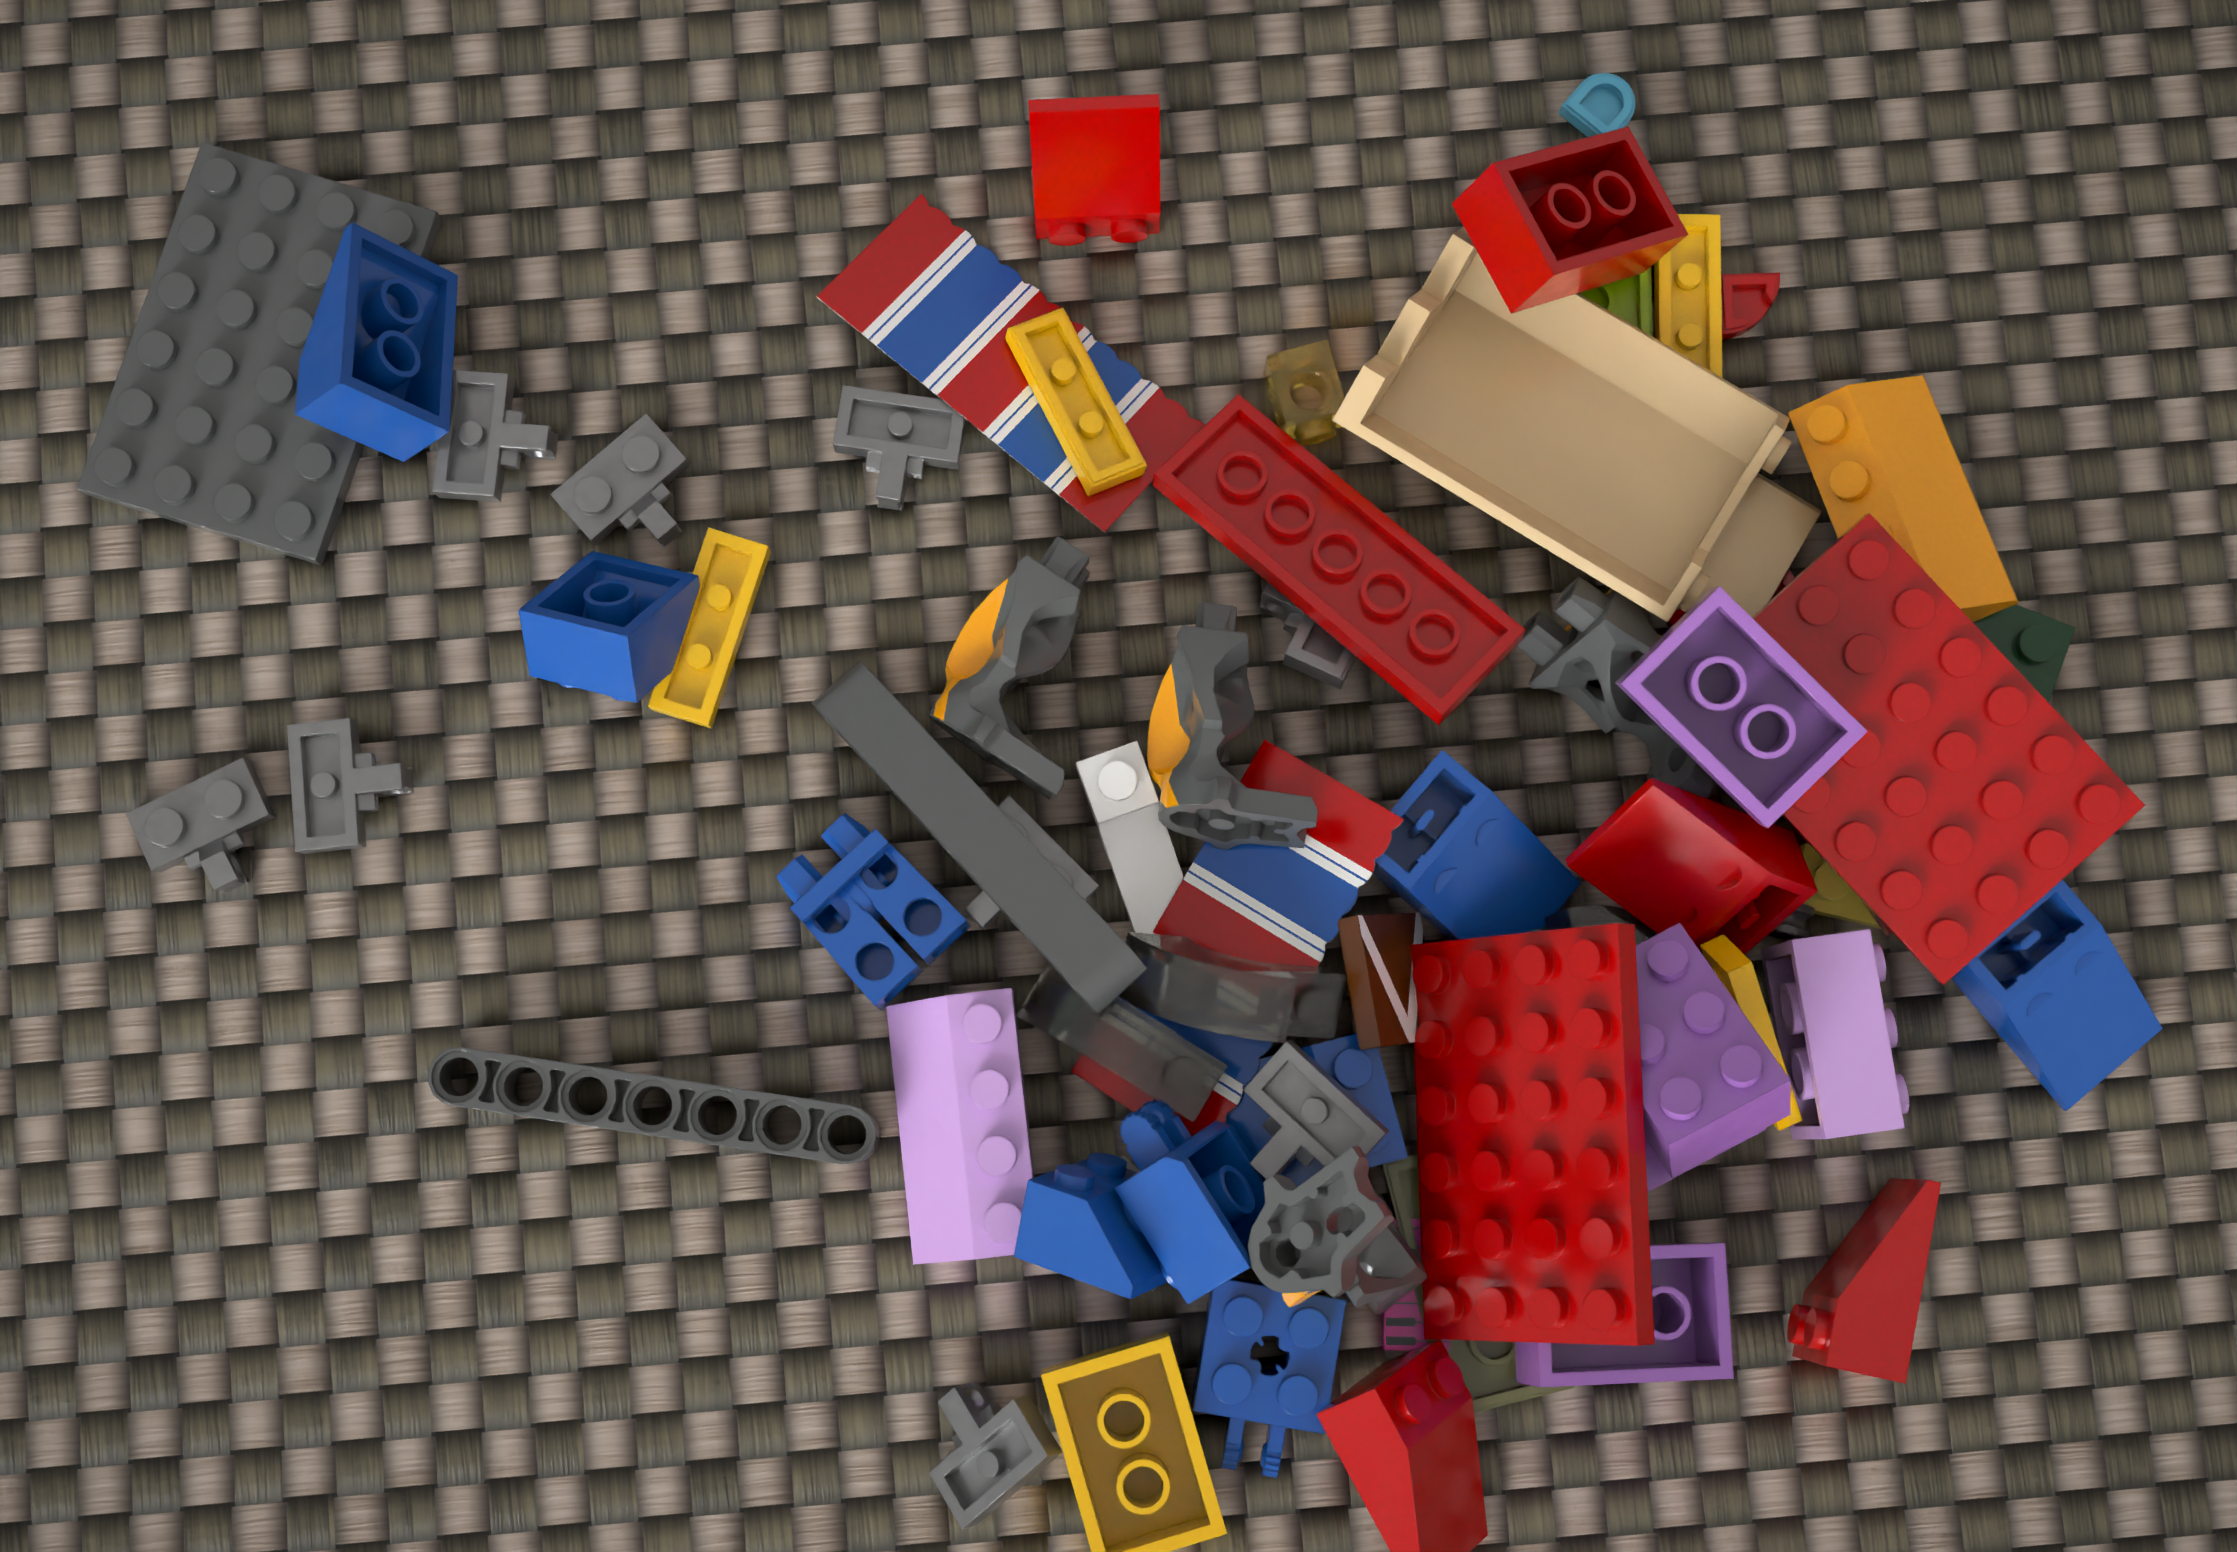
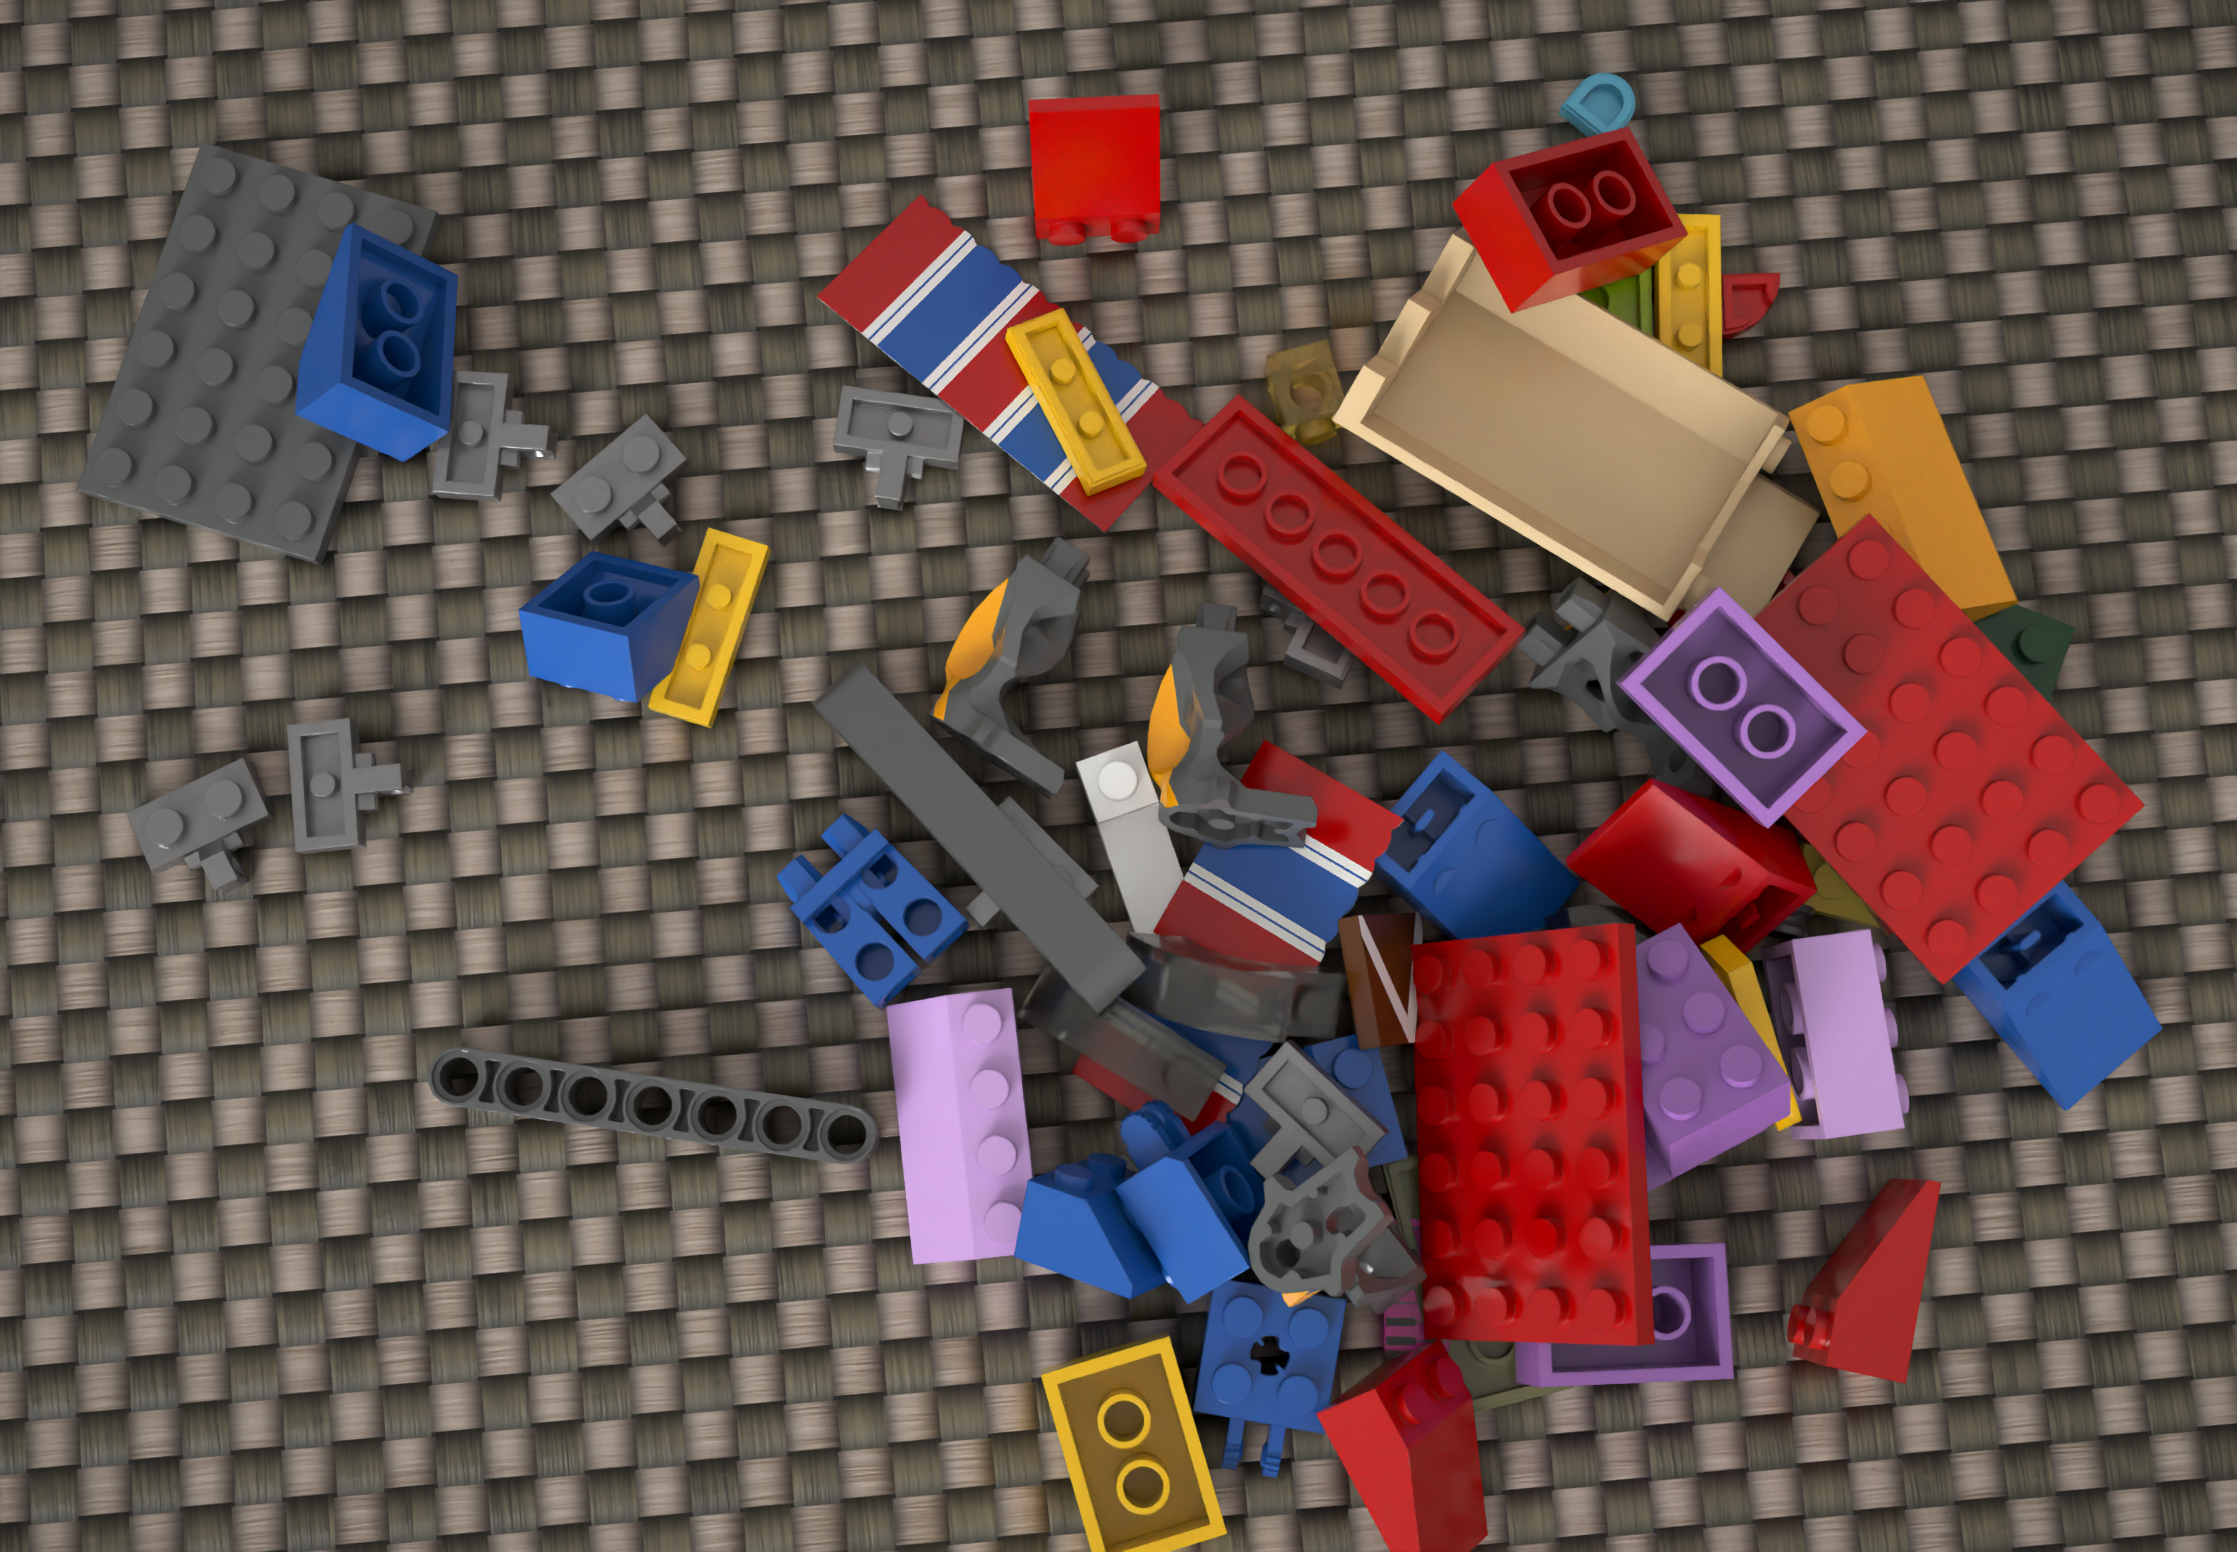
(993, 1452): flat silver hinge -> none

